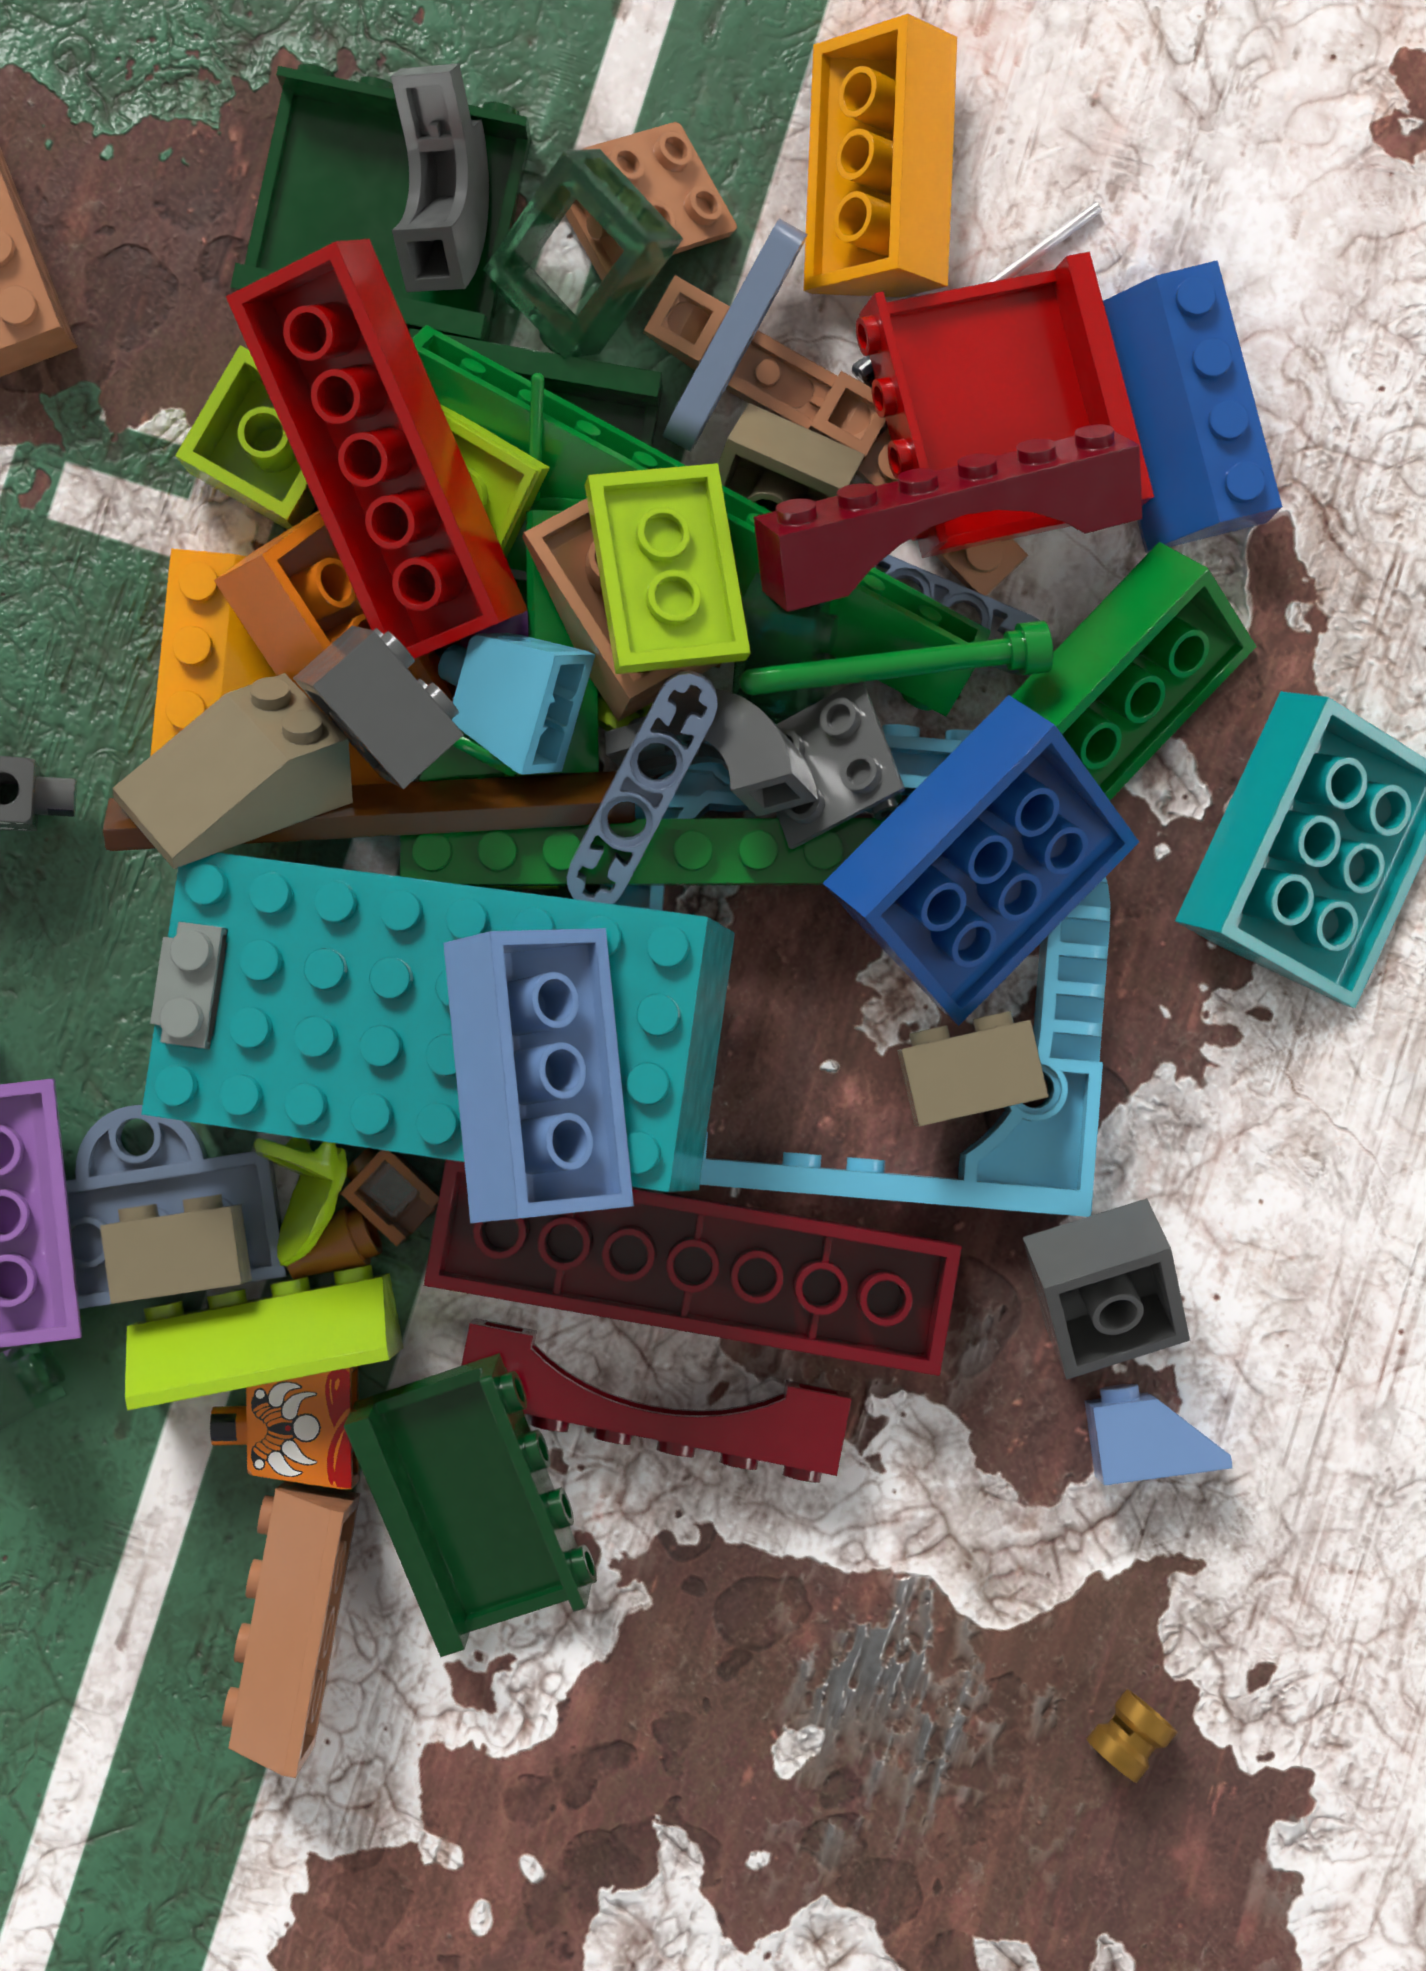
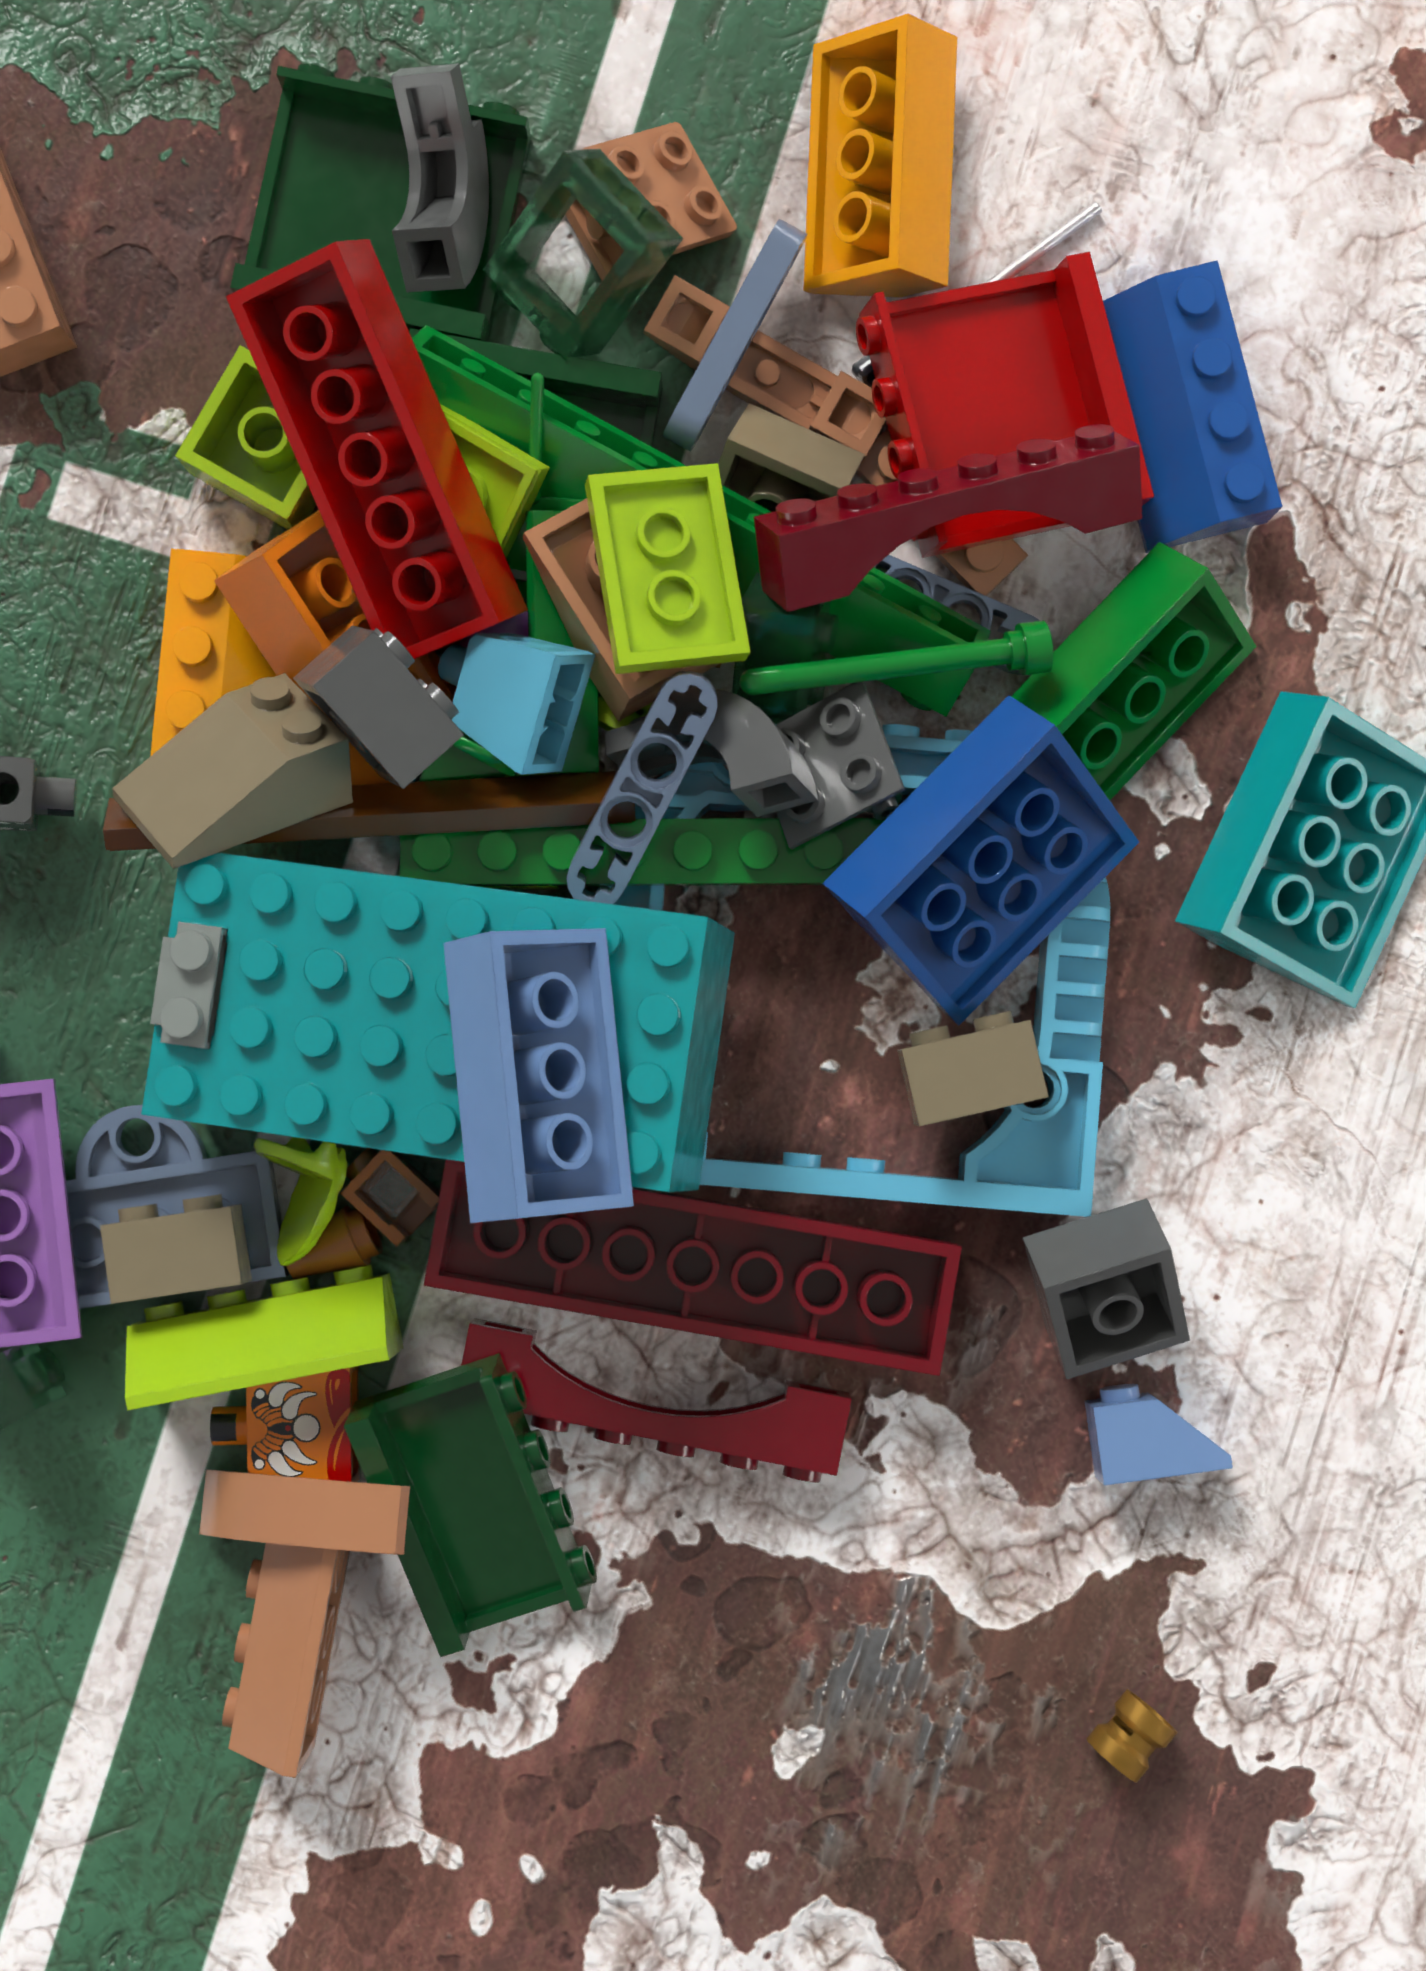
(305, 1512): none -> nougat slope

